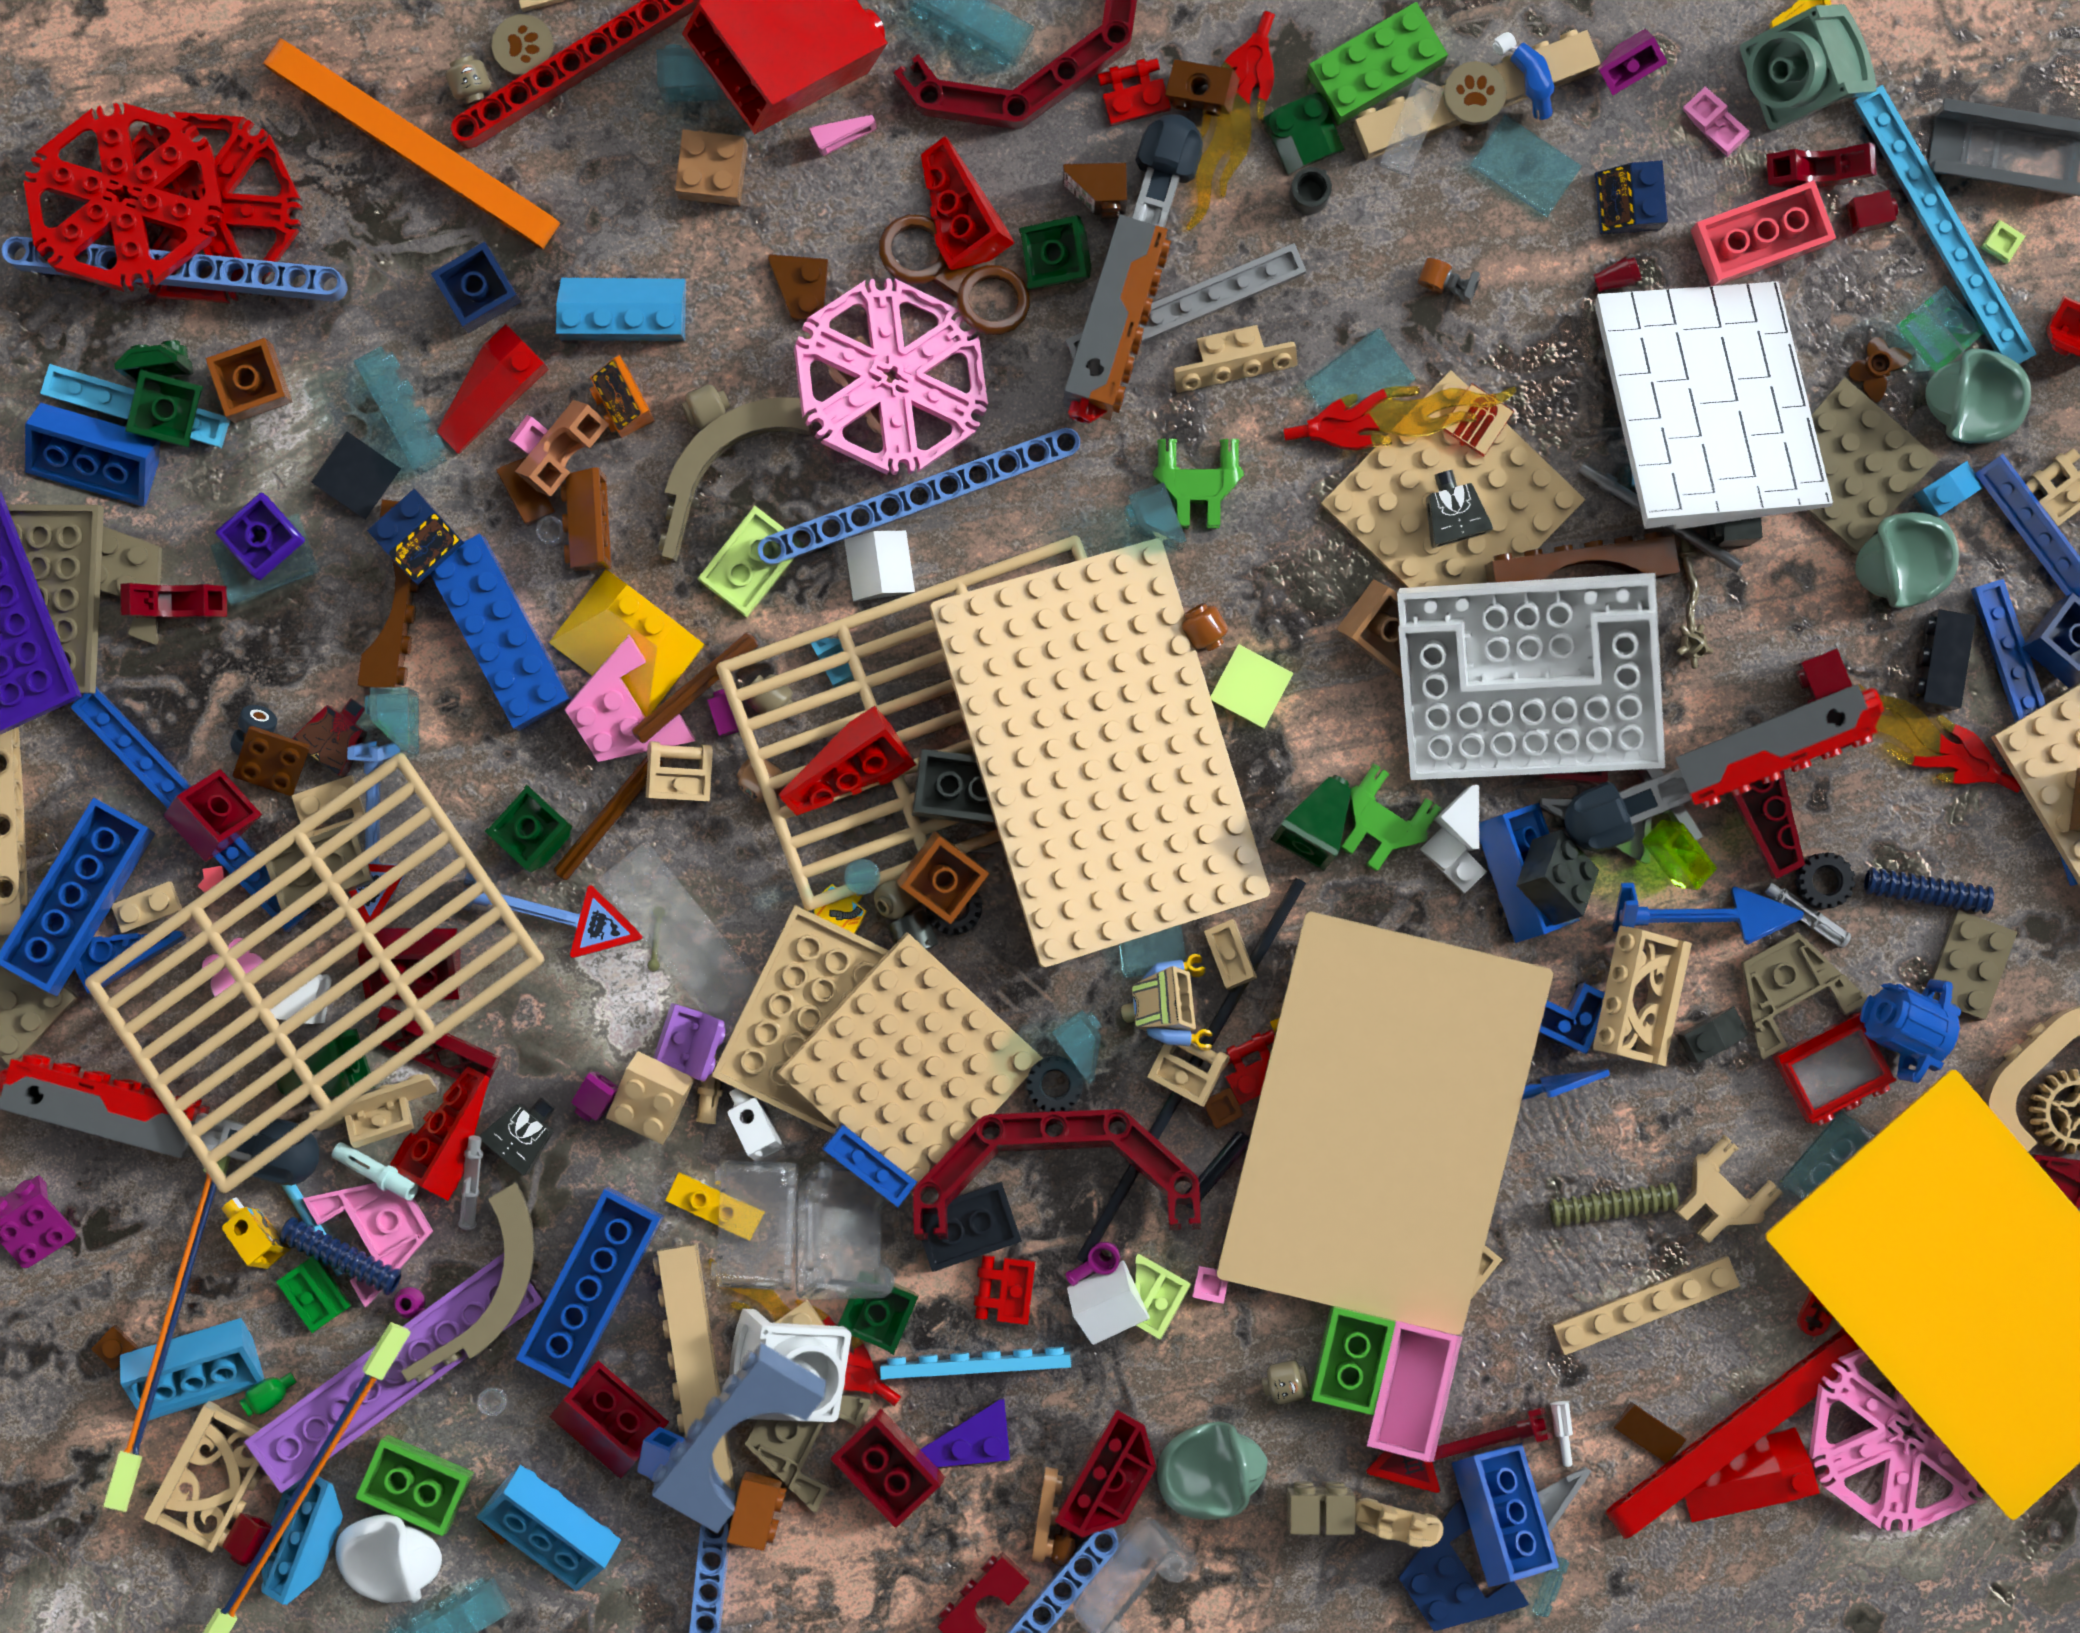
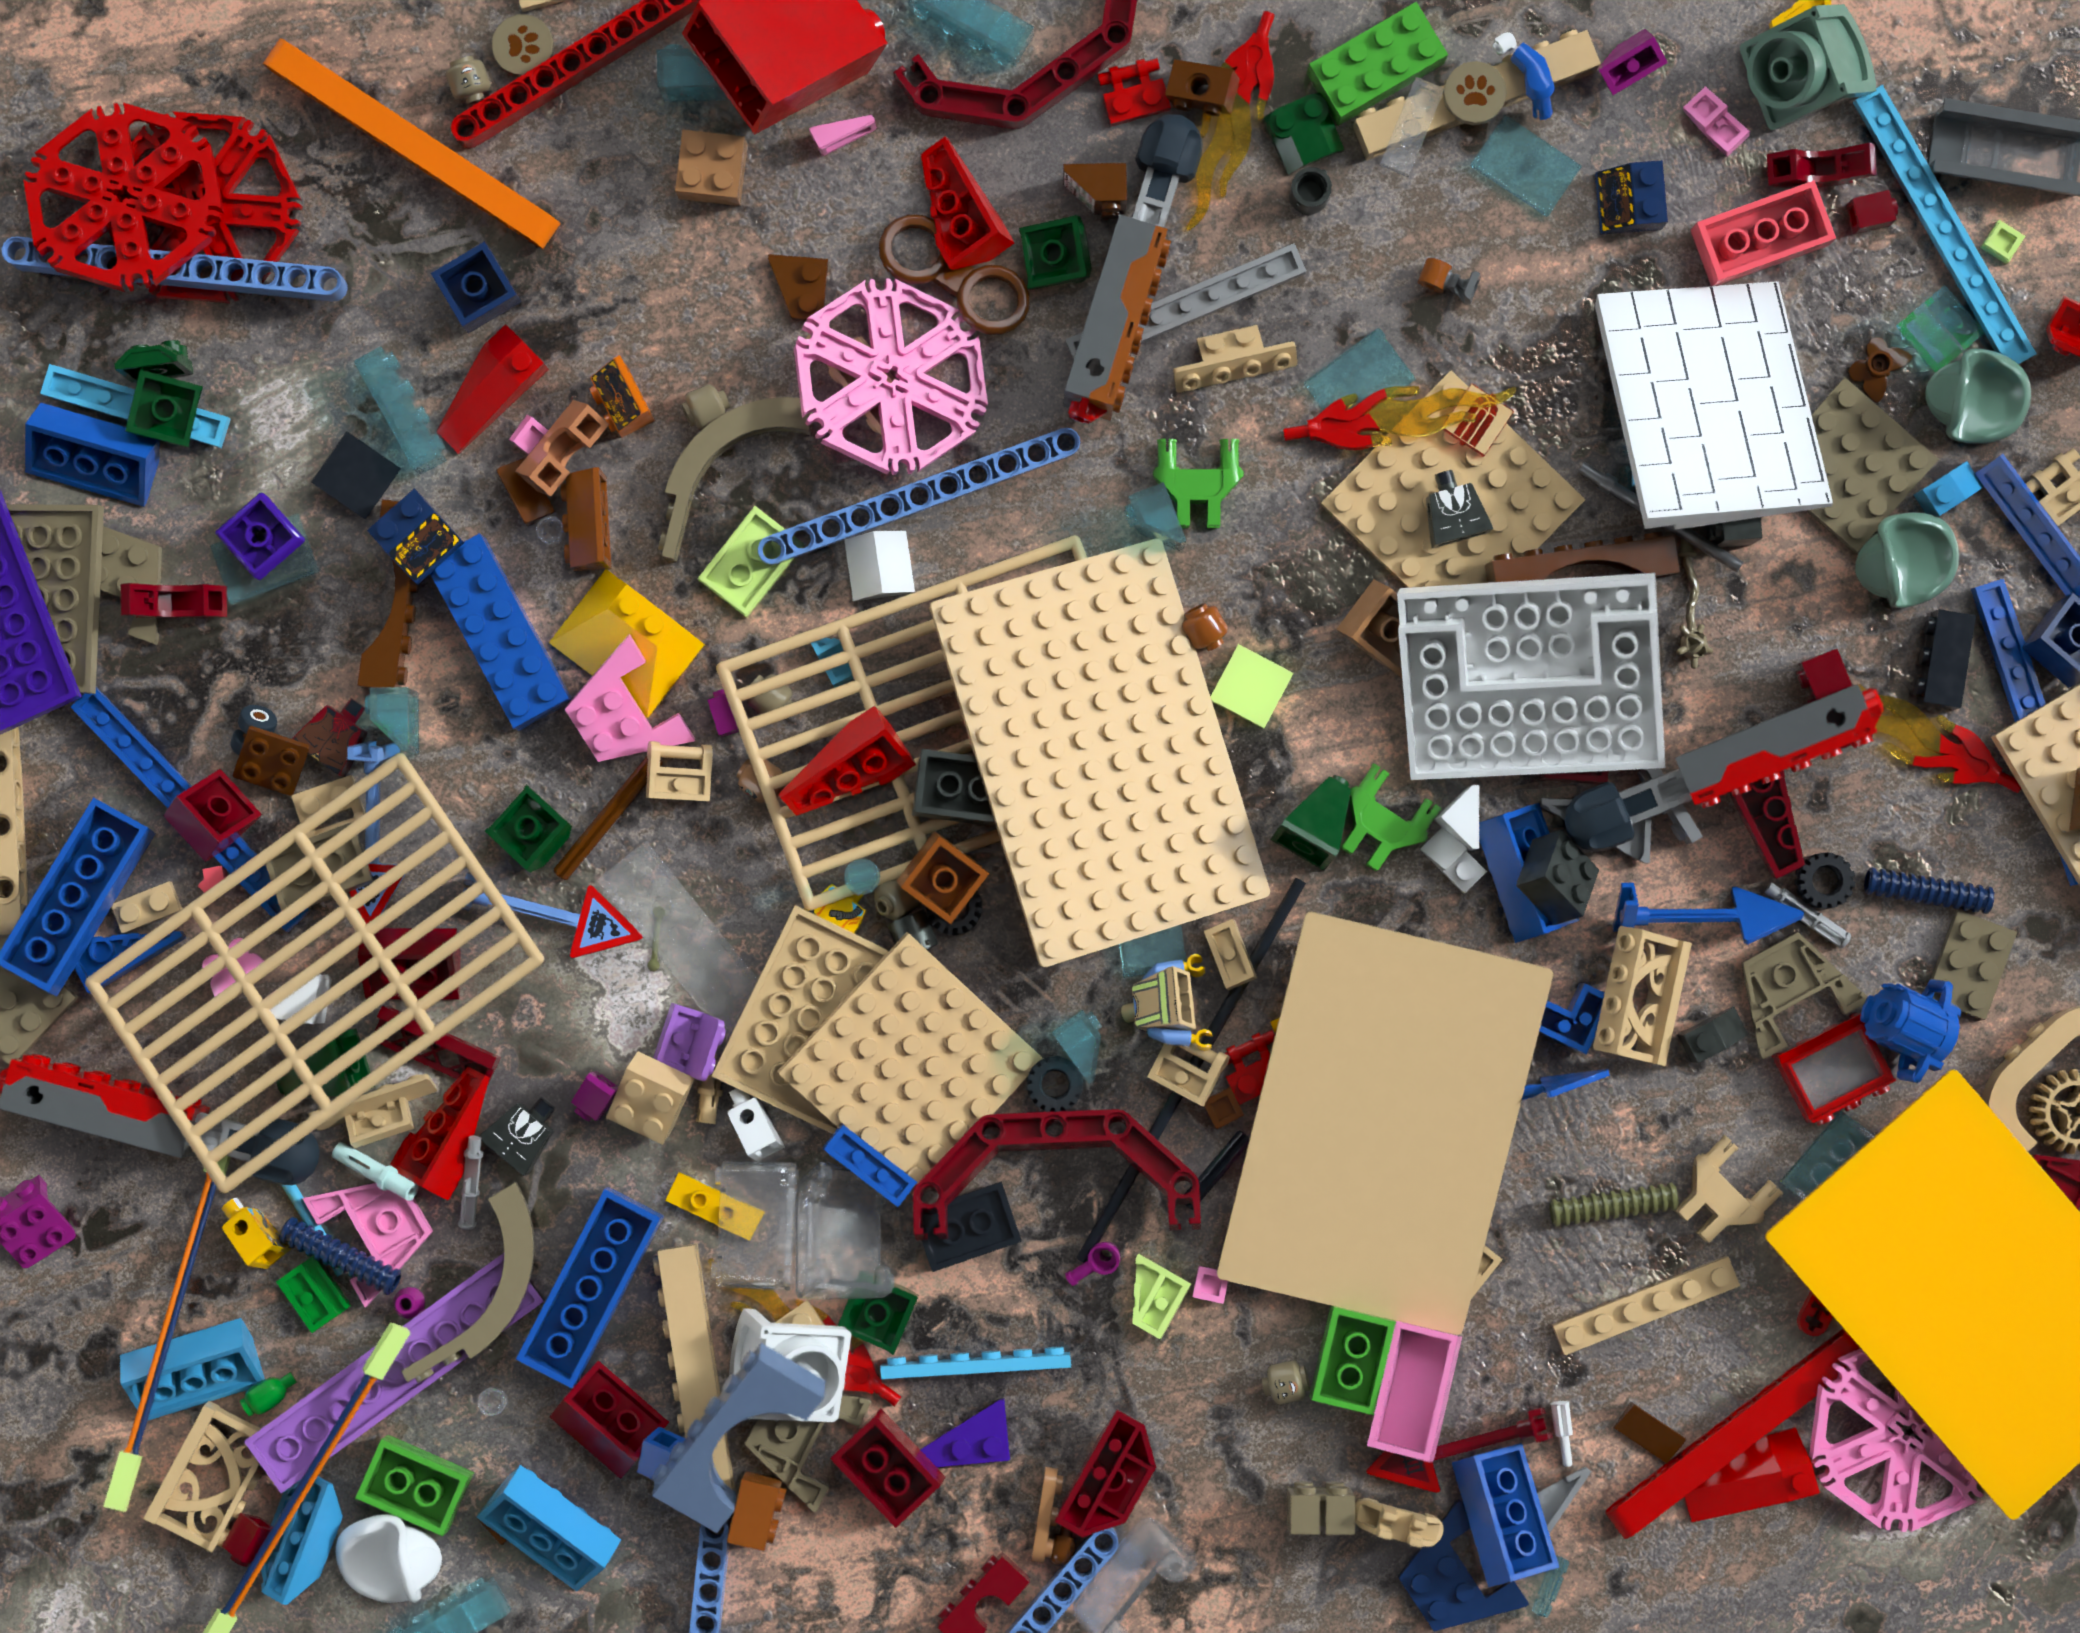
(112, 1346): reddish brown plate -> none
(249, 380): dark orange brick -> none
(621, 309): dark azure slope -> none
(691, 690): reddish brown axle -> none
(1014, 1293): red plate -> none
(1107, 1304): white slope -> none
(1210, 1471): sand green piece -> none
(1618, 275): dark red cone -> none
(1679, 855): clear neon green brick -> none

